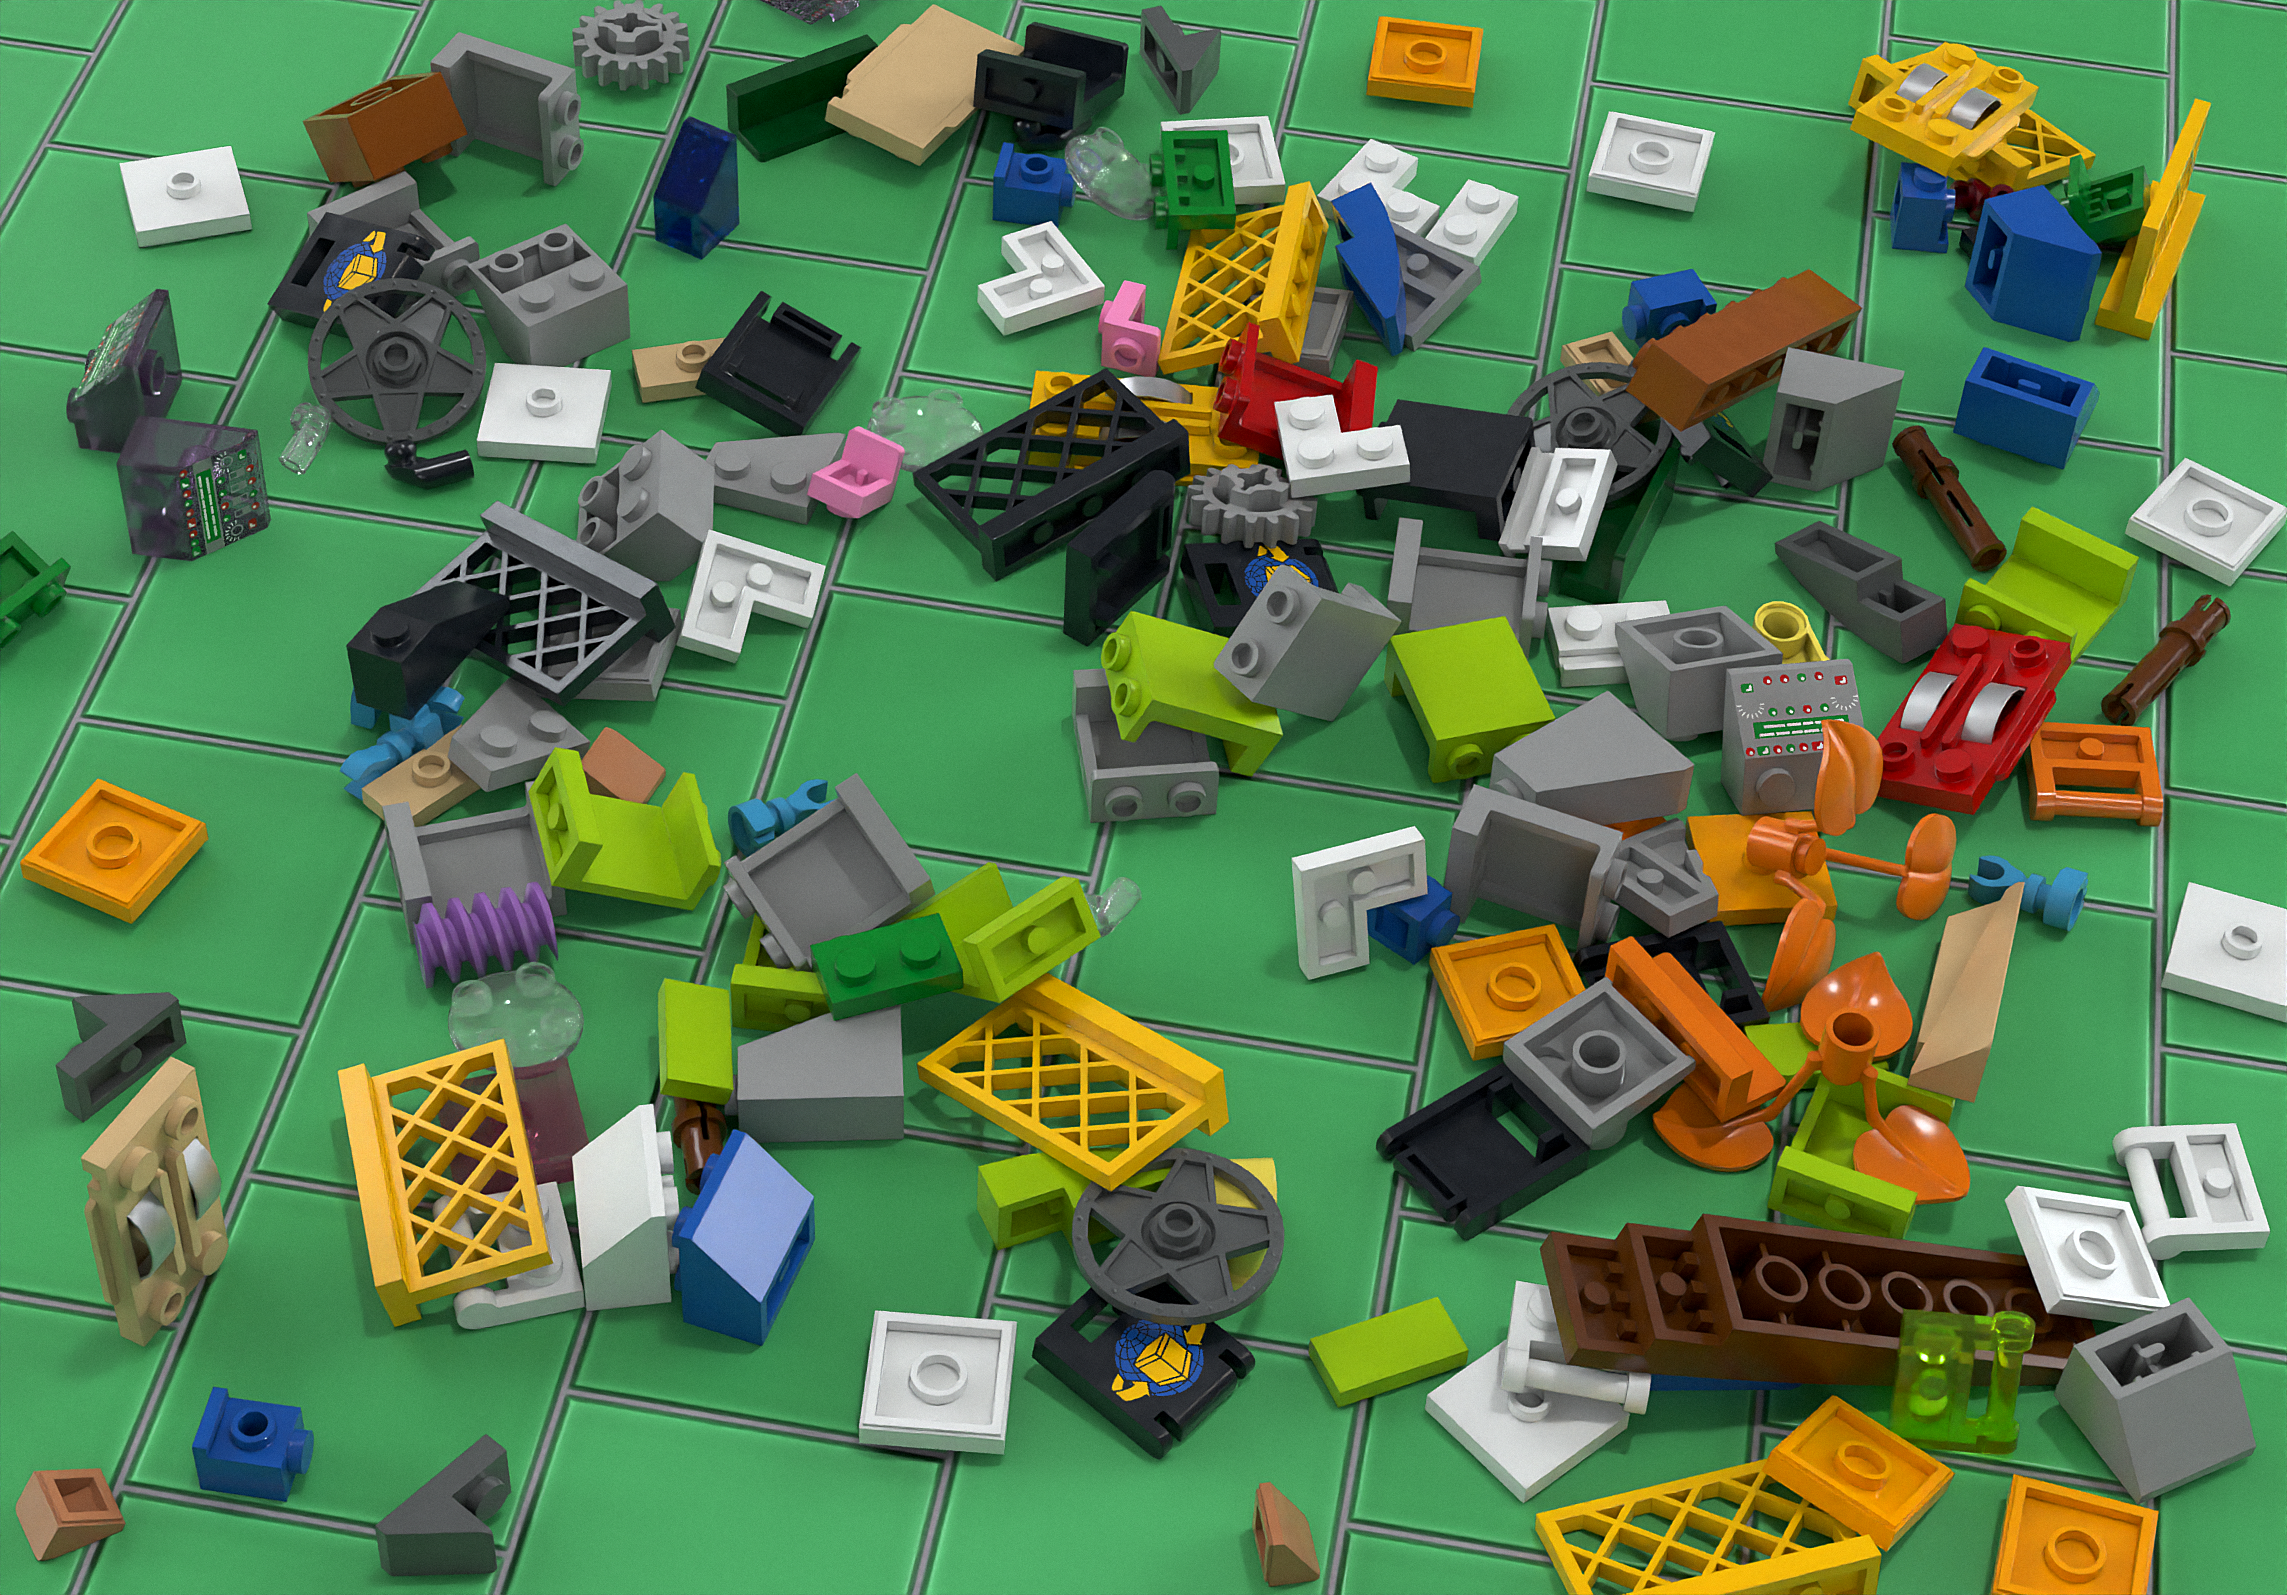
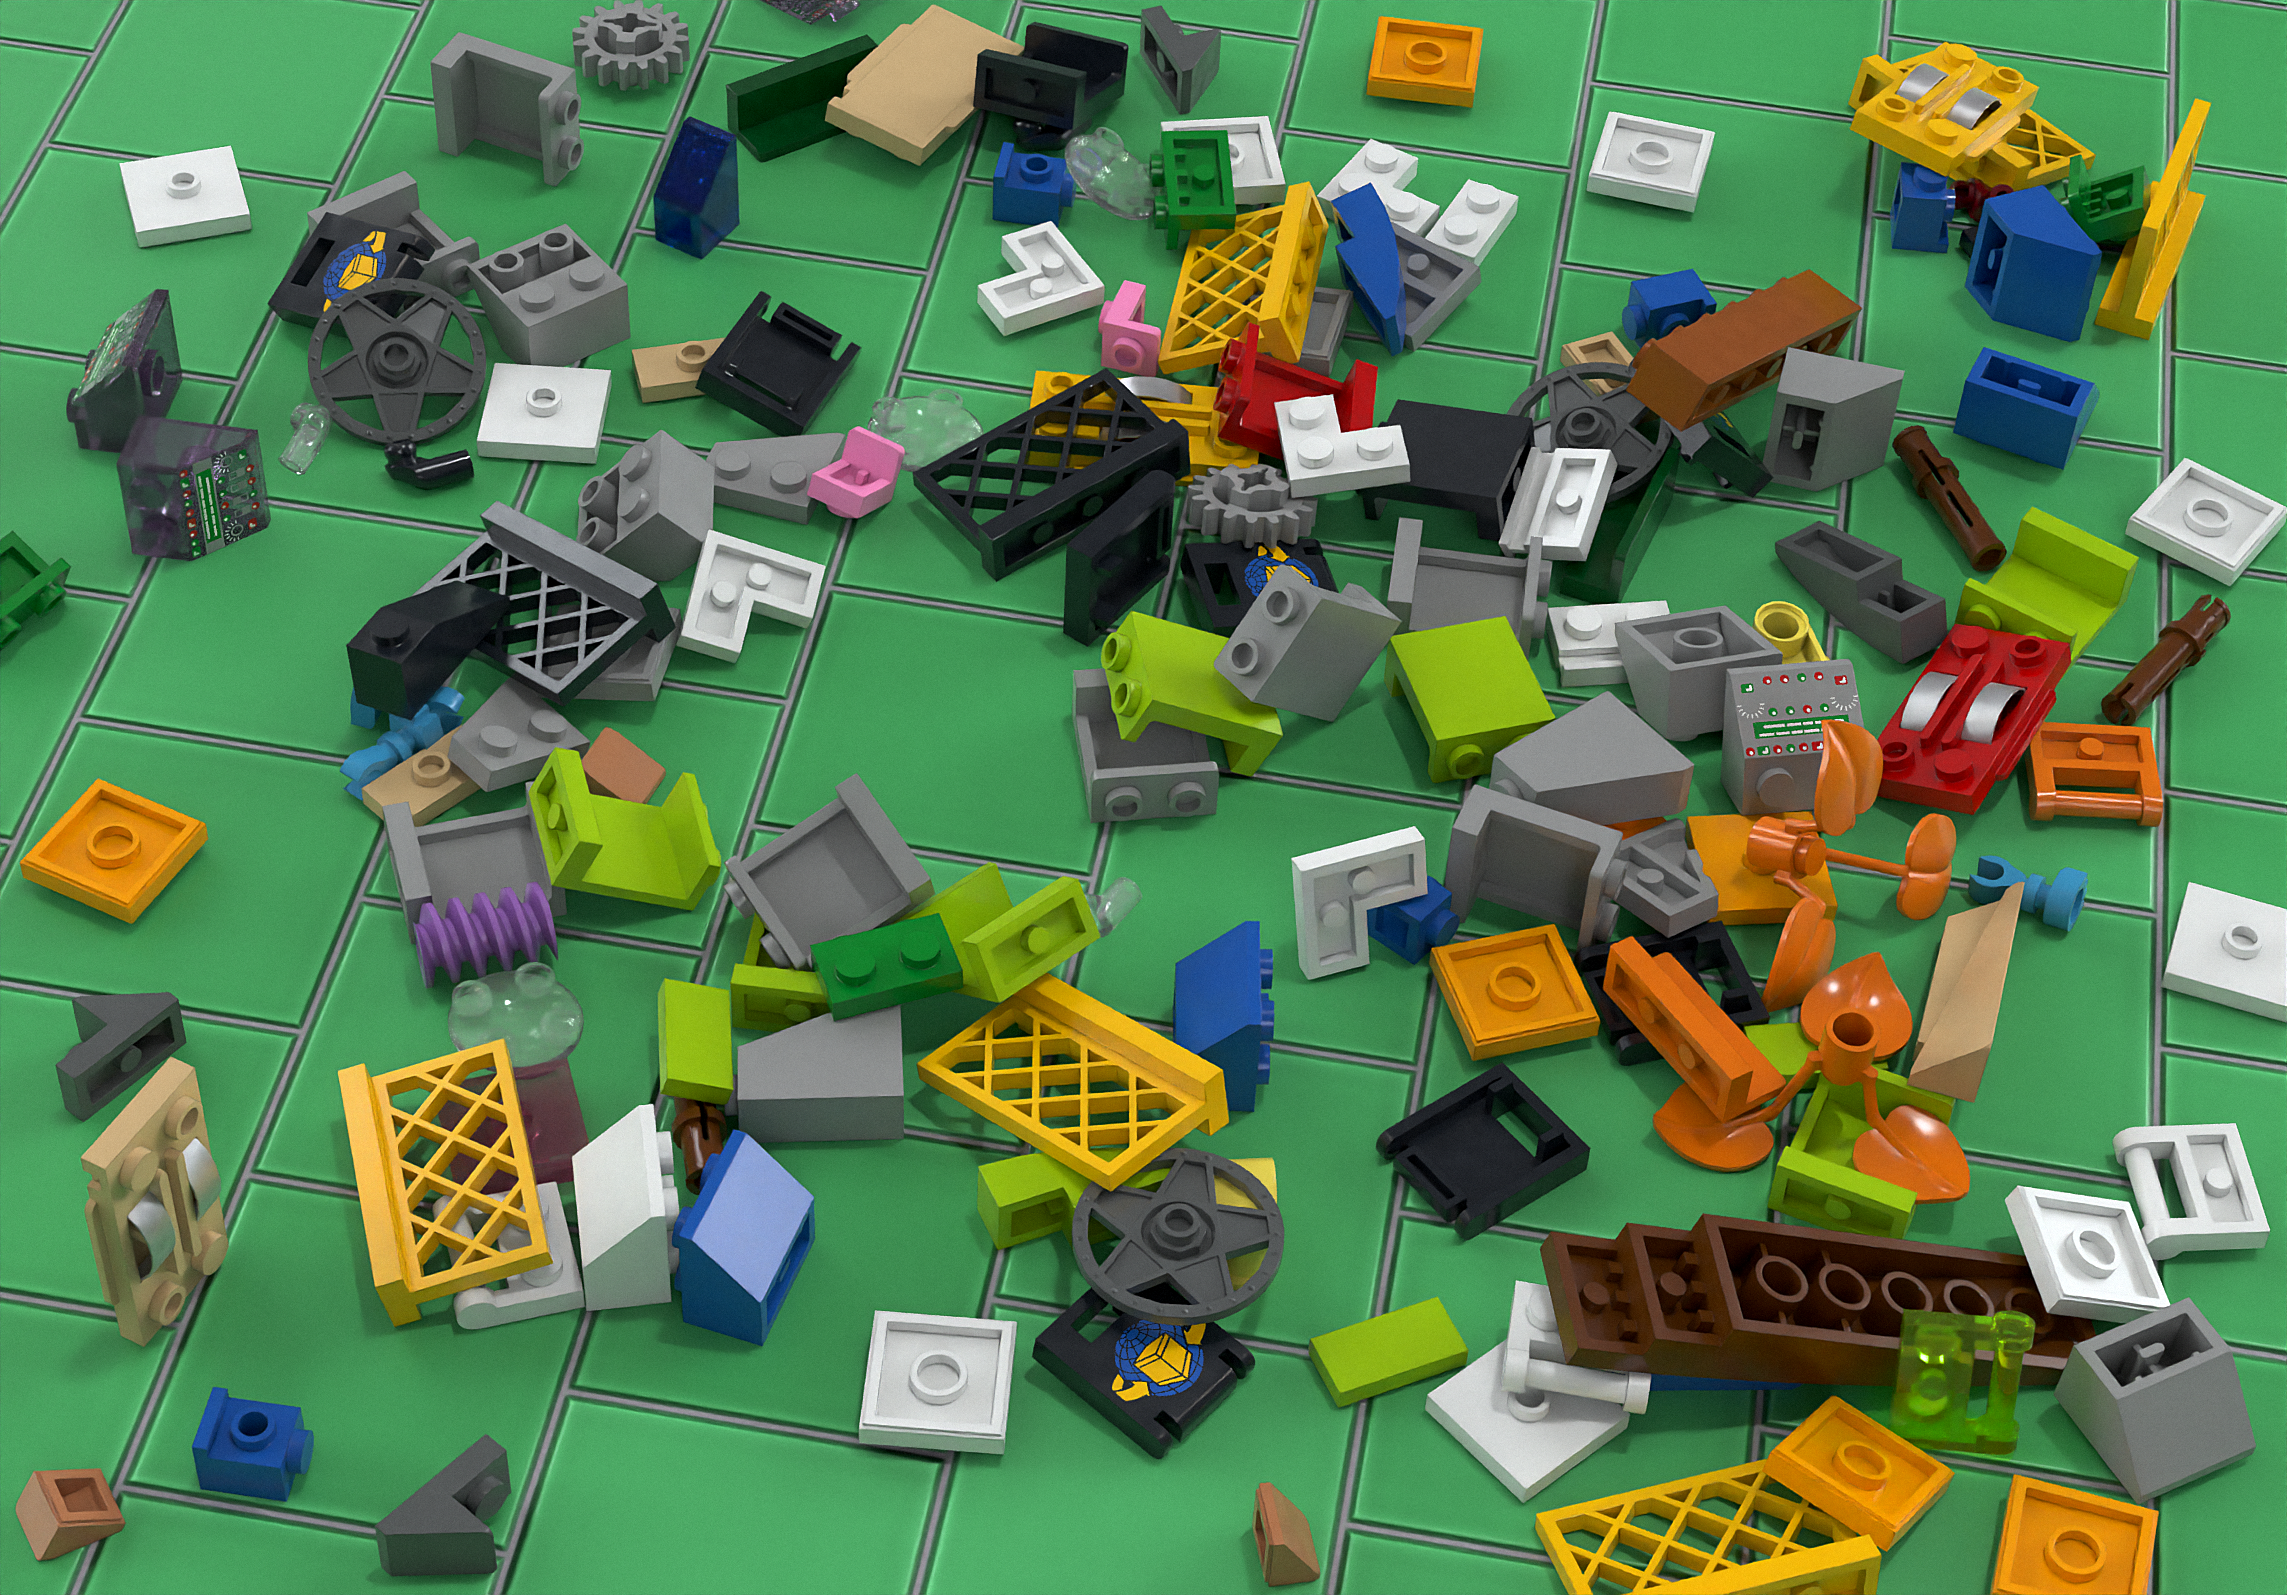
(386, 129): dark orange brick -> none
(756, 823): dark azure piece -> none
(1224, 1012): none -> blue slope
(1596, 1063): light grey slope -> none

